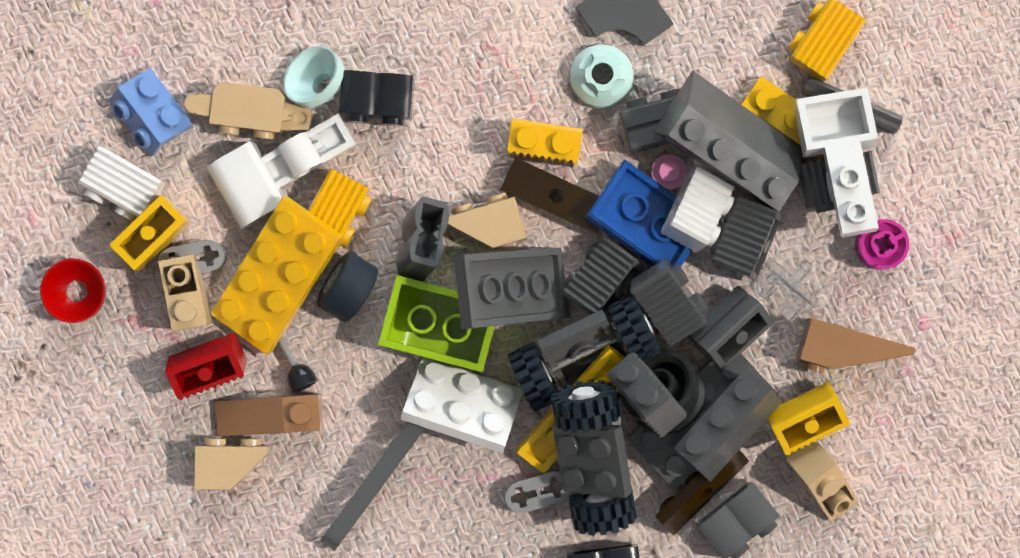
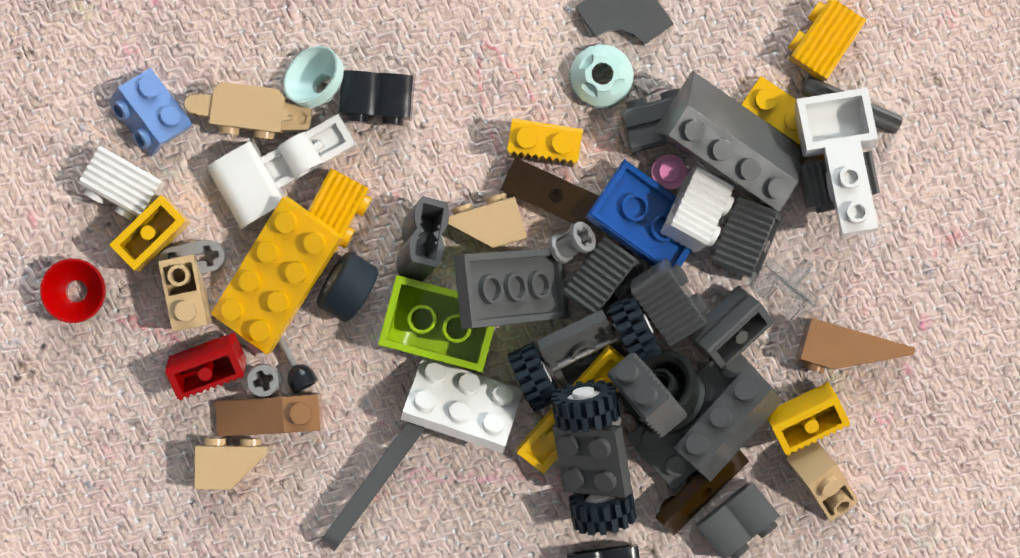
(255, 375): none -> light grey bush
(539, 500): light grey beam -> none
(568, 244): none -> light grey bush
(884, 247): dark pink wheel -> none

